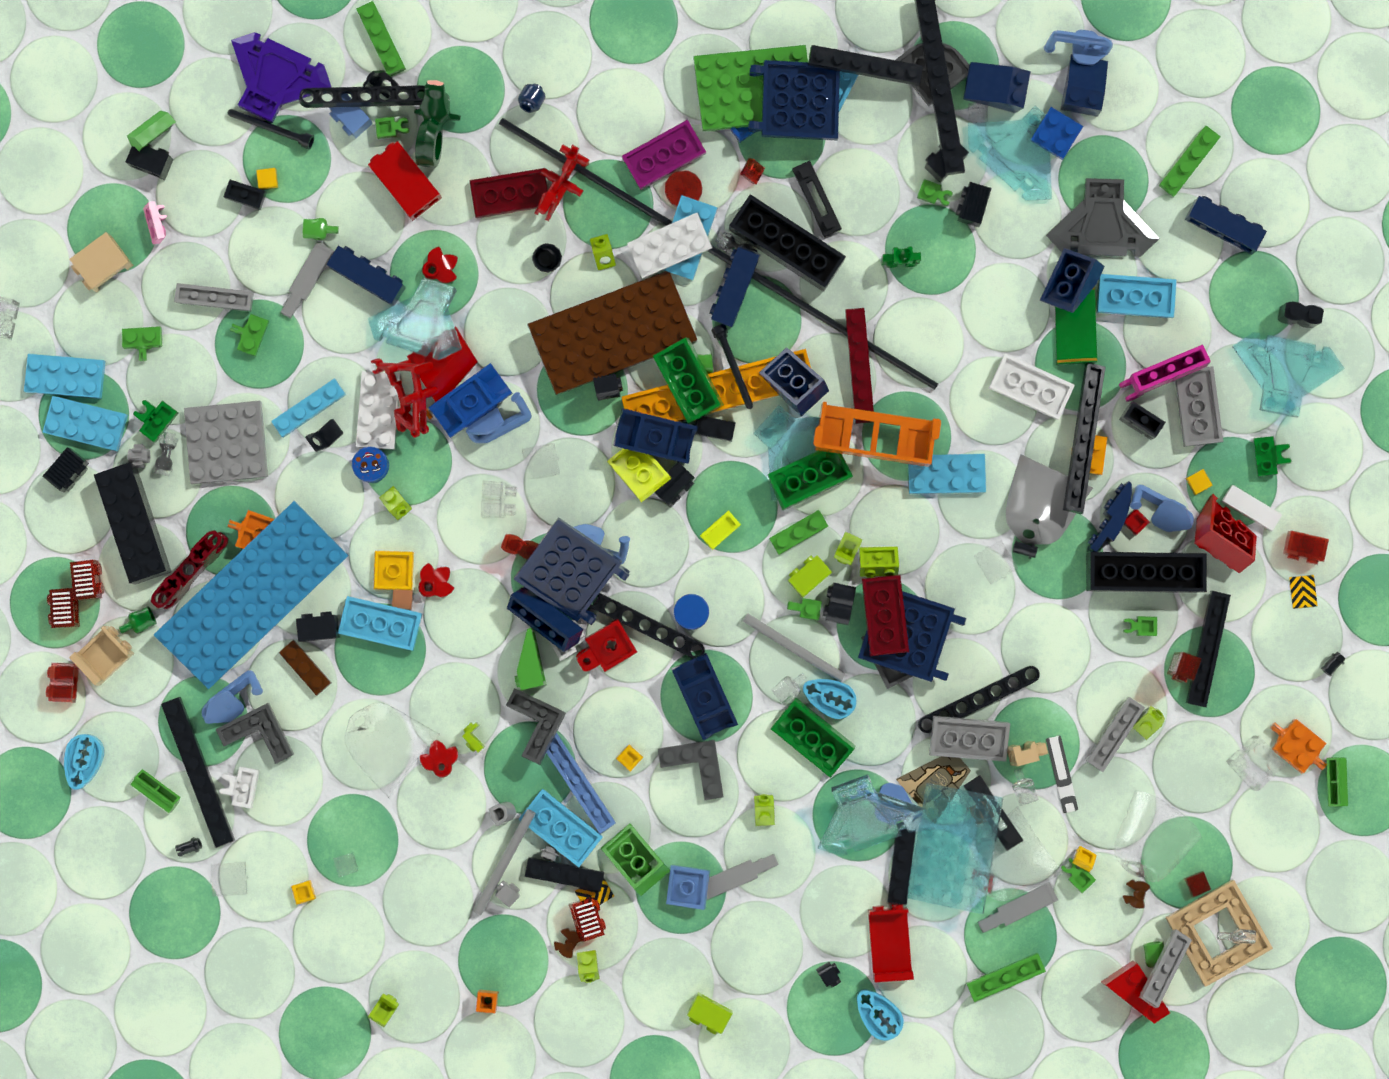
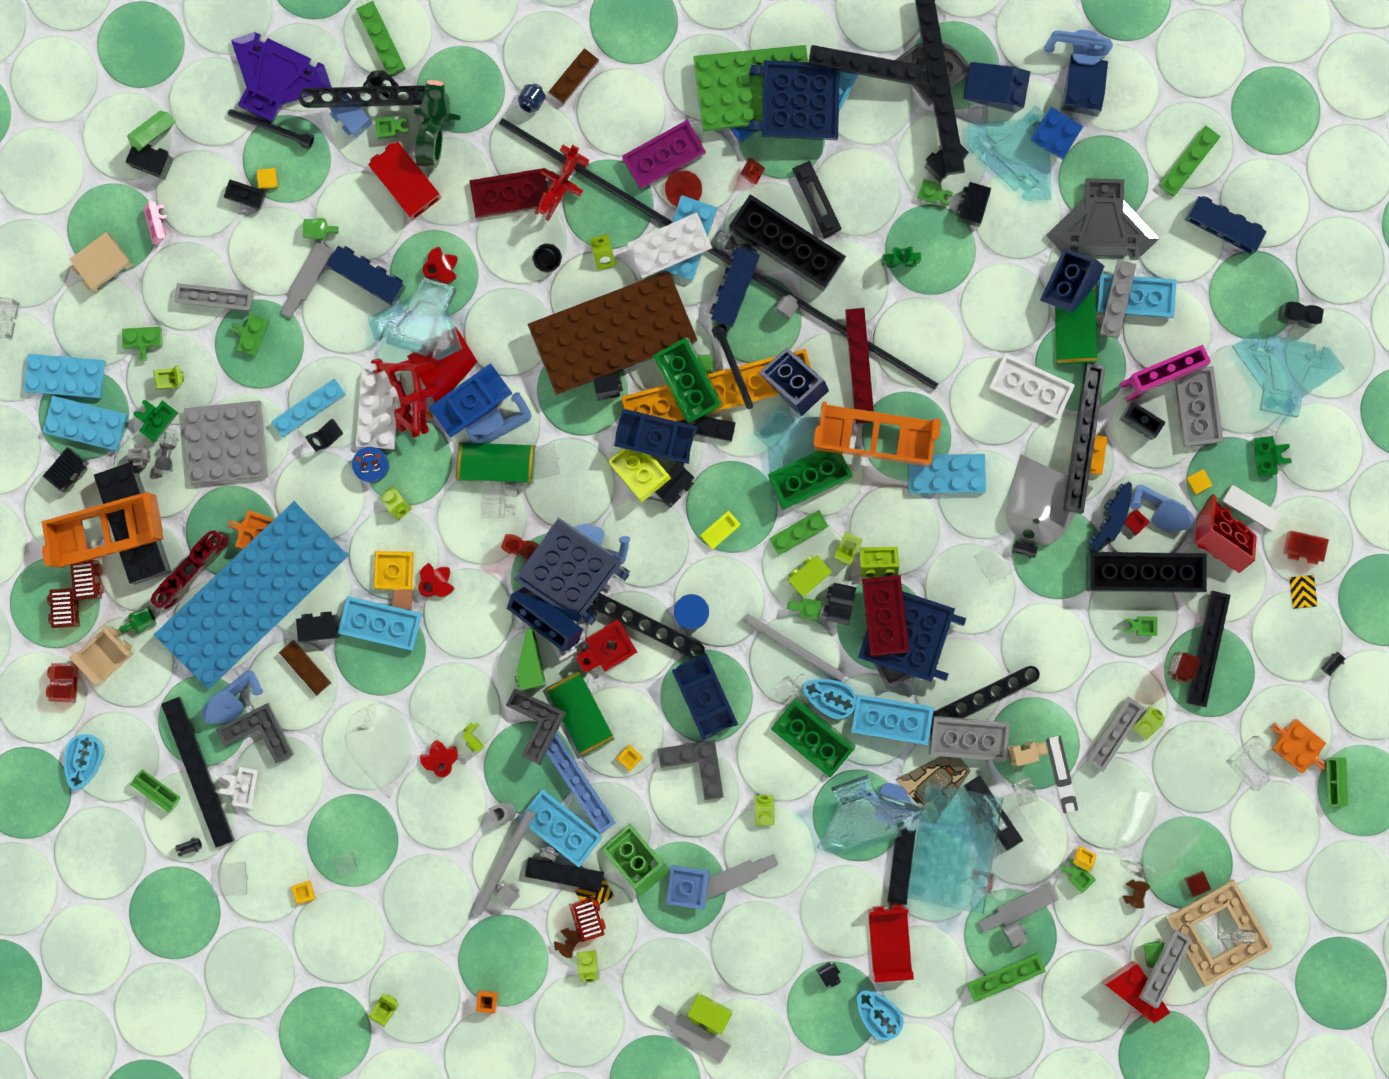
(66, 536): none -> orange piece
(168, 378): none -> lime bracket
(495, 462): none -> green slope
(574, 76): none -> reddish brown plate
(583, 716): none -> green slope
(693, 1034): none -> light grey piece
(787, 306): none -> light grey plate
(892, 719): none -> medium azure plate
(1015, 934): none -> light grey plate
(1117, 299): none -> light grey plate

